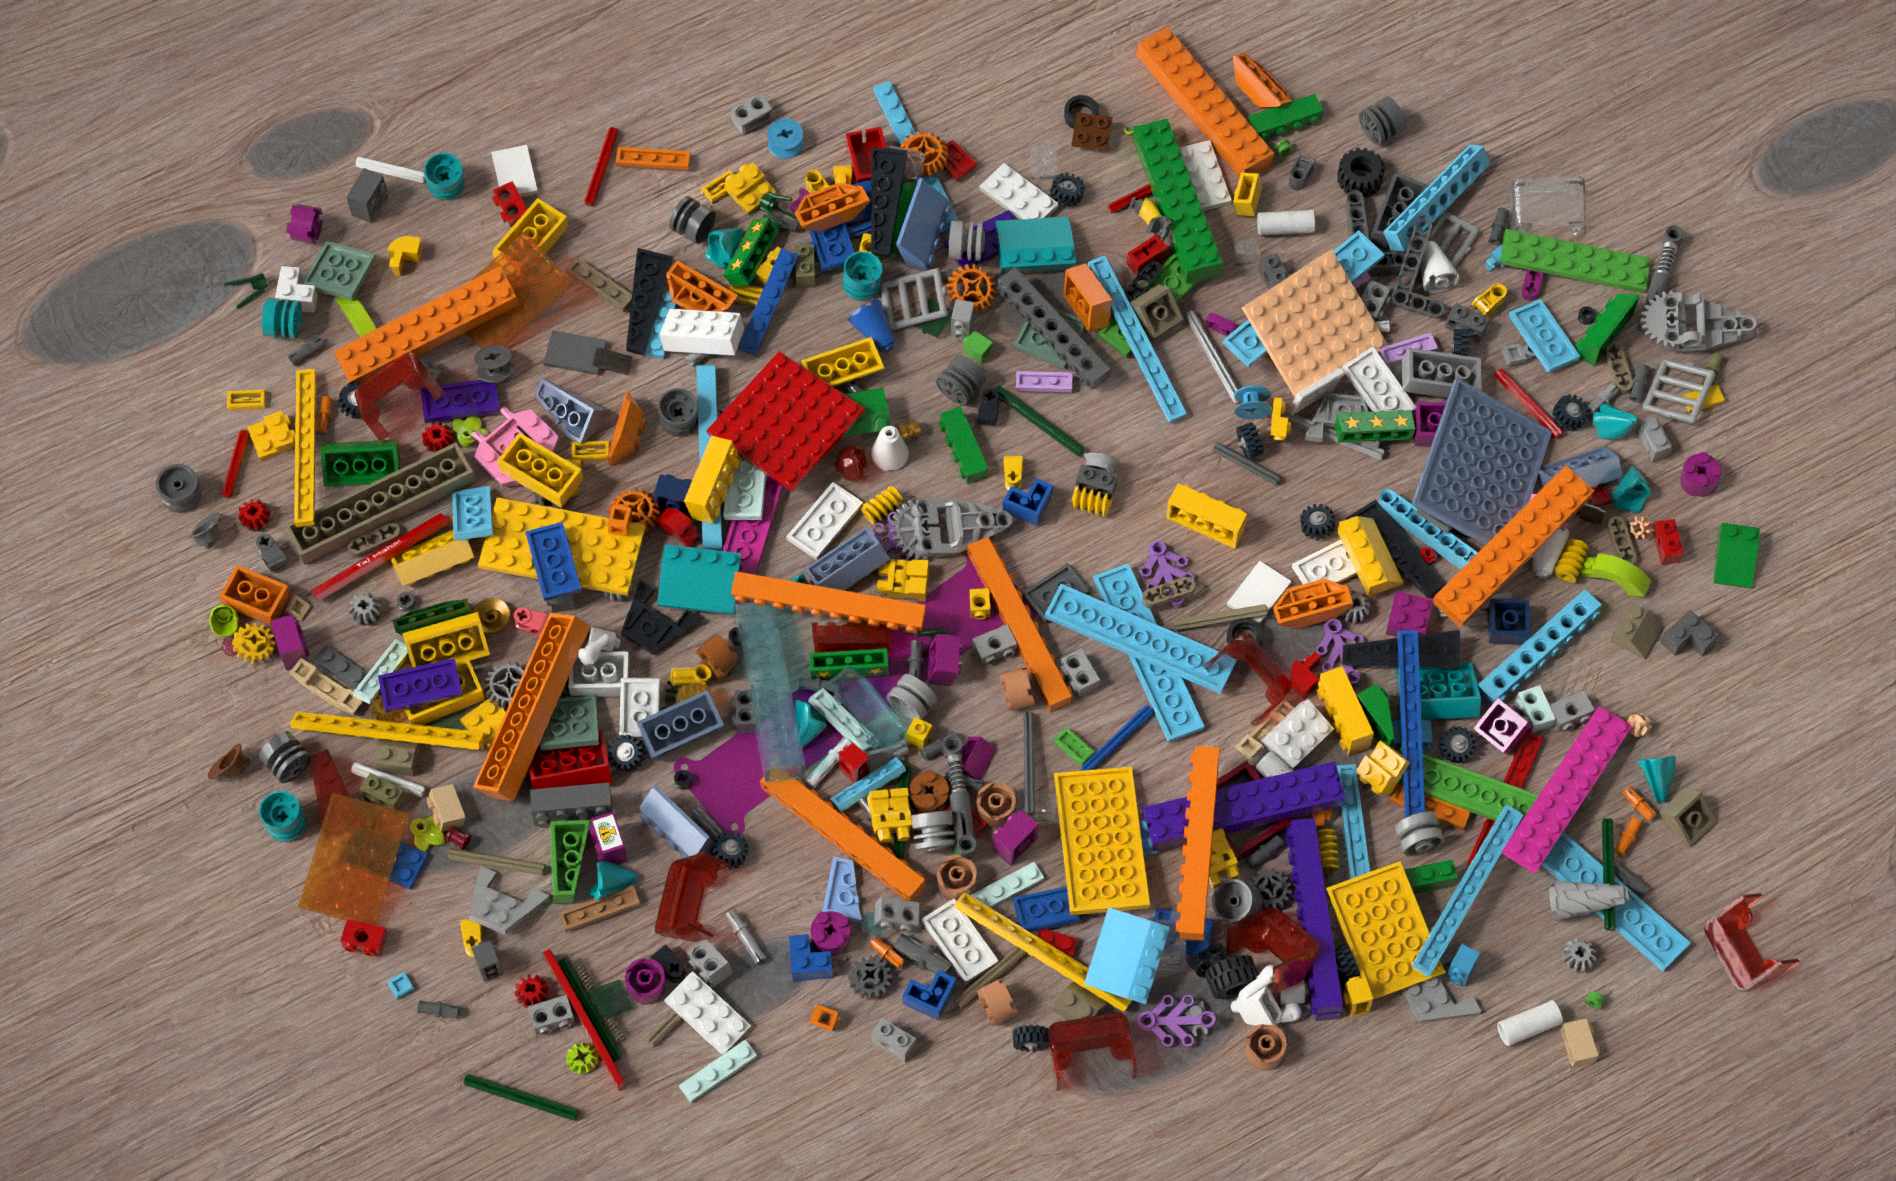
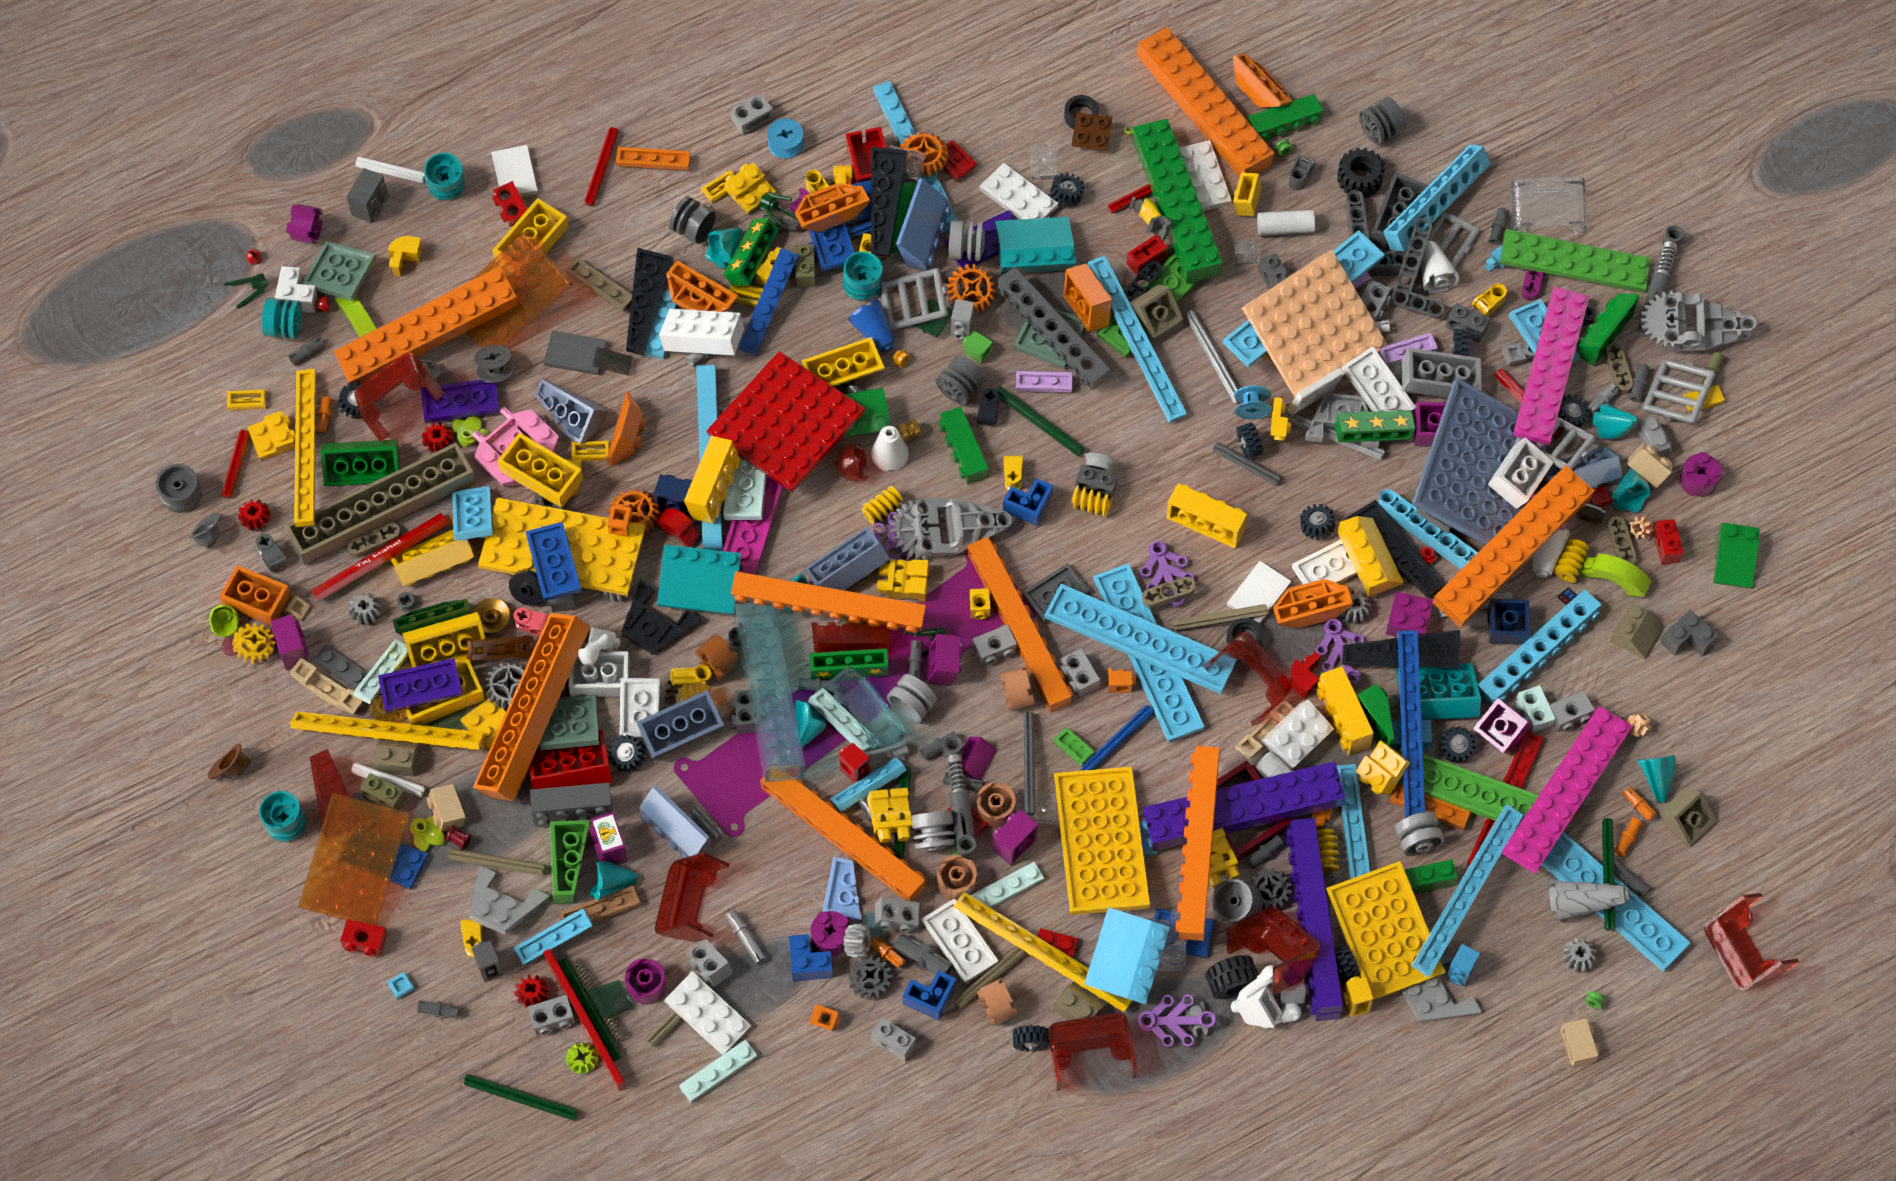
(251, 260): none -> red hinge
(285, 757): dark grey wheel -> none
(322, 304): none -> red hinge
(499, 647): none -> reddish brown plate
(525, 587): none -> black plate
(553, 936): none -> medium azure plate
(669, 963): black piece -> none
(677, 403): dark grey wheel -> none
(680, 785): black bush -> none
(730, 849): black wheel -> none
(824, 521): white plate -> none
(827, 764): white pin -> none
(857, 940): none -> light grey gear
(901, 358): none -> light orange plate
(919, 733): yellow brick -> none
(929, 783): dark orange brick -> none
(1044, 910): blue tile -> none
(1120, 681): none -> orange brick
(1207, 958): black piece -> none
(1220, 324): magenta beam -> none
(1267, 1036): nougat brick -> none
(1520, 473): none -> white brick
(1535, 1020): white piece -> none
(1551, 366): none -> dark pink plate
(1567, 596): none -> black sticker
(1573, 431): none -> light grey bar
(1650, 464): none -> tan brick

